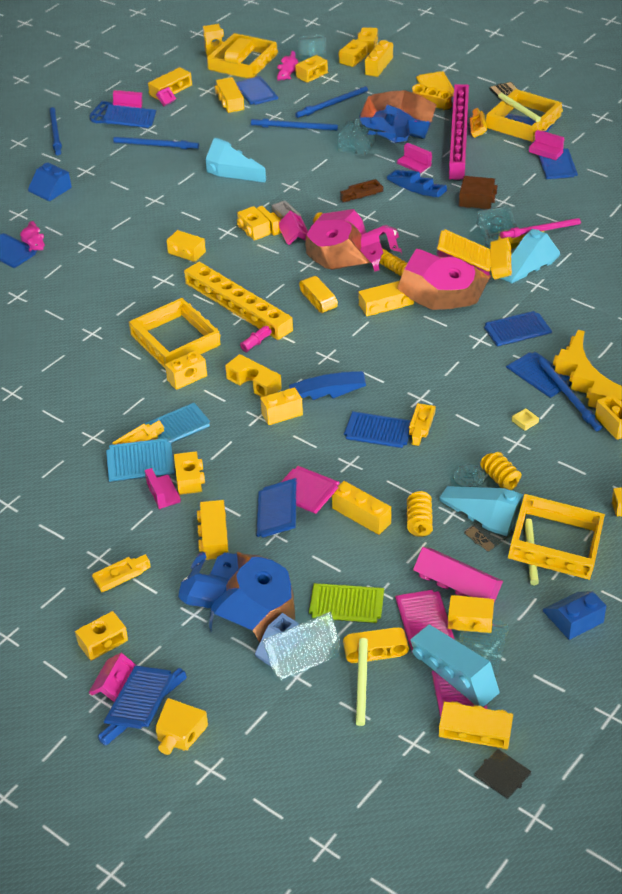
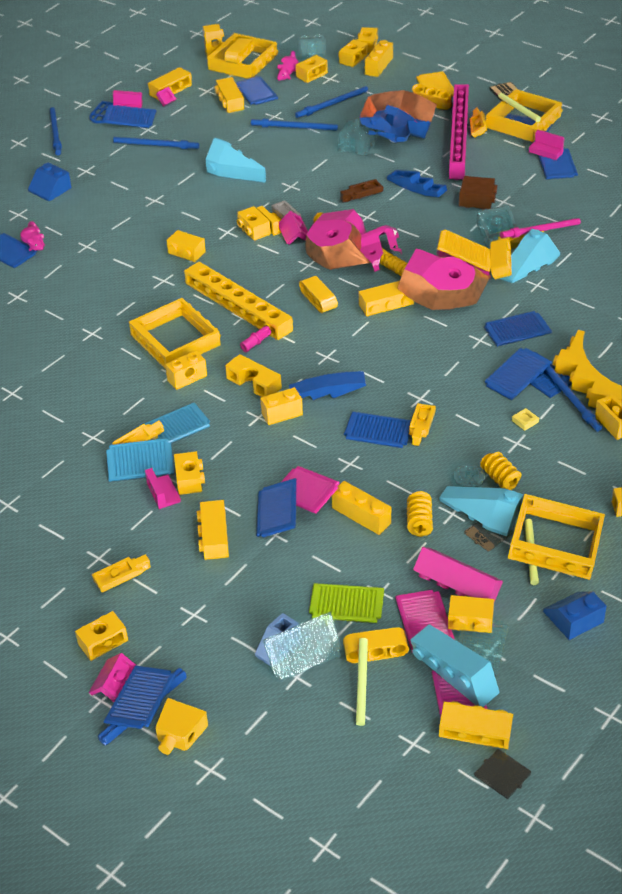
(241, 589): blue piece -> none
(415, 158): dark pink panel -> none
(517, 373): none -> blue window

